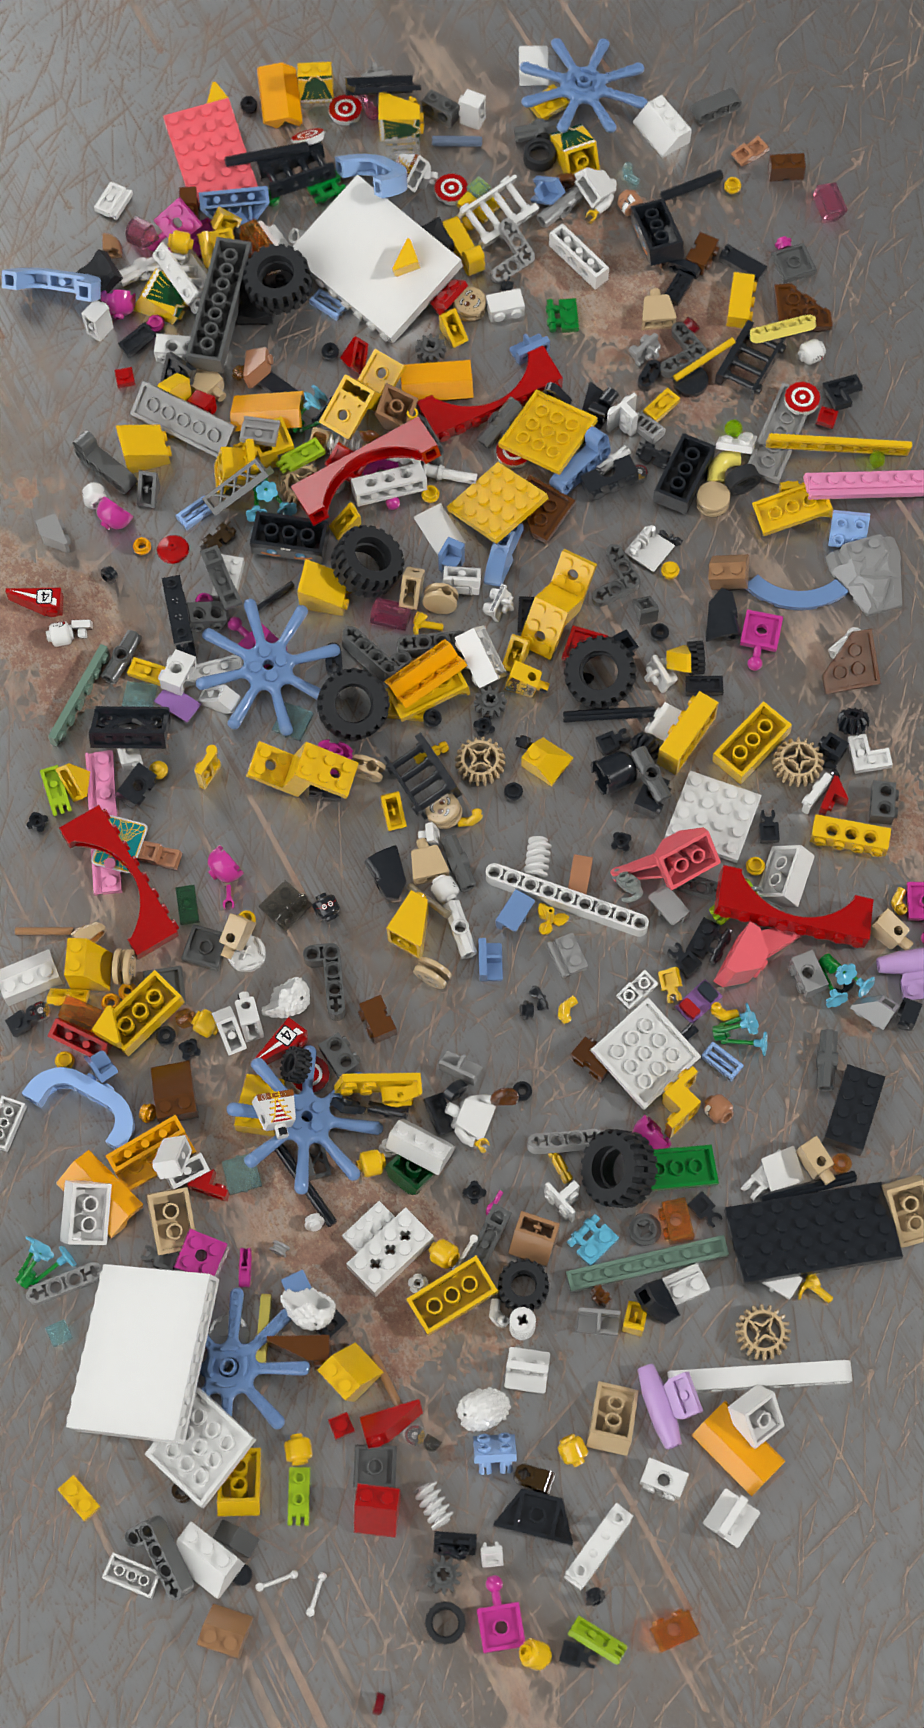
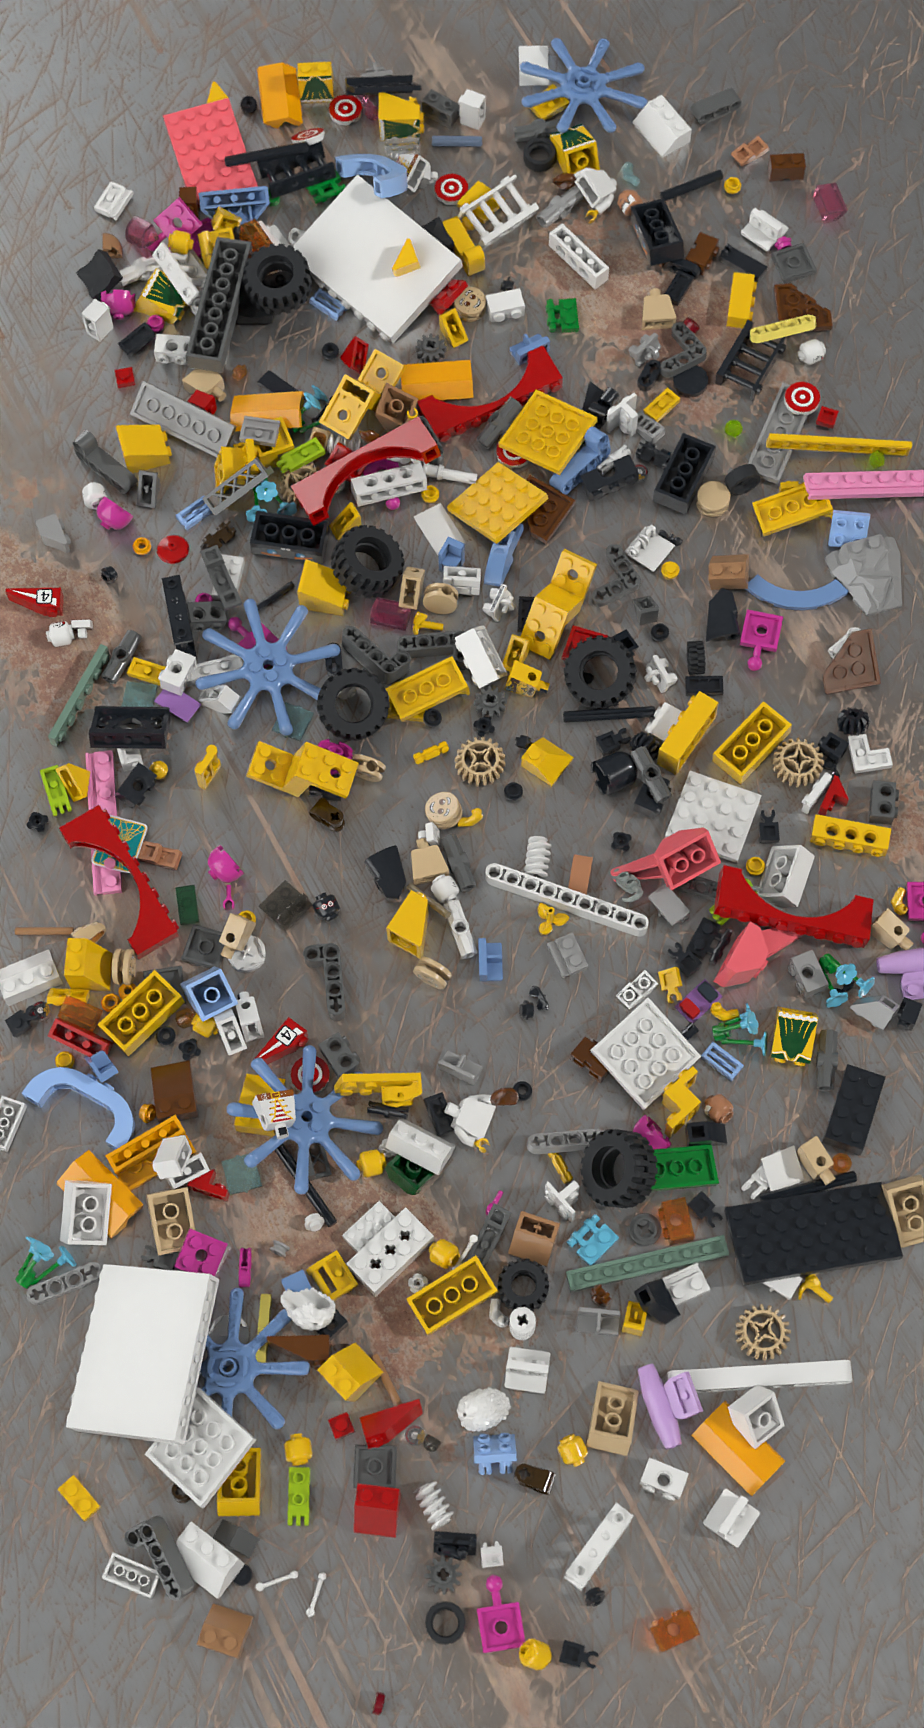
(59, 1333): clear light blue tile -> none
(85, 286): light blue arch -> none
(107, 1027): yellow slope -> none
(175, 364): black plate -> none
(177, 385): yellow slope -> none
(209, 993): none -> light blue slope
(257, 366): nougat slope -> none
(288, 999): white piece -> none
(296, 1065): black tyre -> none
(325, 814): none -> dark brown piece
(337, 1272): none -> yellow plate
(347, 1105): black plate -> none
(374, 1014): reddish brown brick -> none
(393, 810): yellow slope -> none
(425, 673): light orange slope -> none
(439, 774): black fence -> none
(455, 1090): black beam -> none
(474, 1186): black plate -> none
(478, 187): clear light blue tile -> none
(515, 911): medium blue panel -> none
(517, 257): light grey beam -> none
(536, 1516): black wing -> none
(547, 190): medium blue panel -> none
(555, 391): black beam -> none
(564, 1009): yellow arm -> none
(597, 1640): lime hinge -> none
(679, 659): yellow slope -> none
(704, 359): yellow bar -> none
(705, 1133): none -> black slope
(721, 464): light yellow cylinder -> none
(744, 444): white plate -> none
(763, 229): none -> white bracket
(793, 1036): none -> slope
(839, 390): black plate -> none

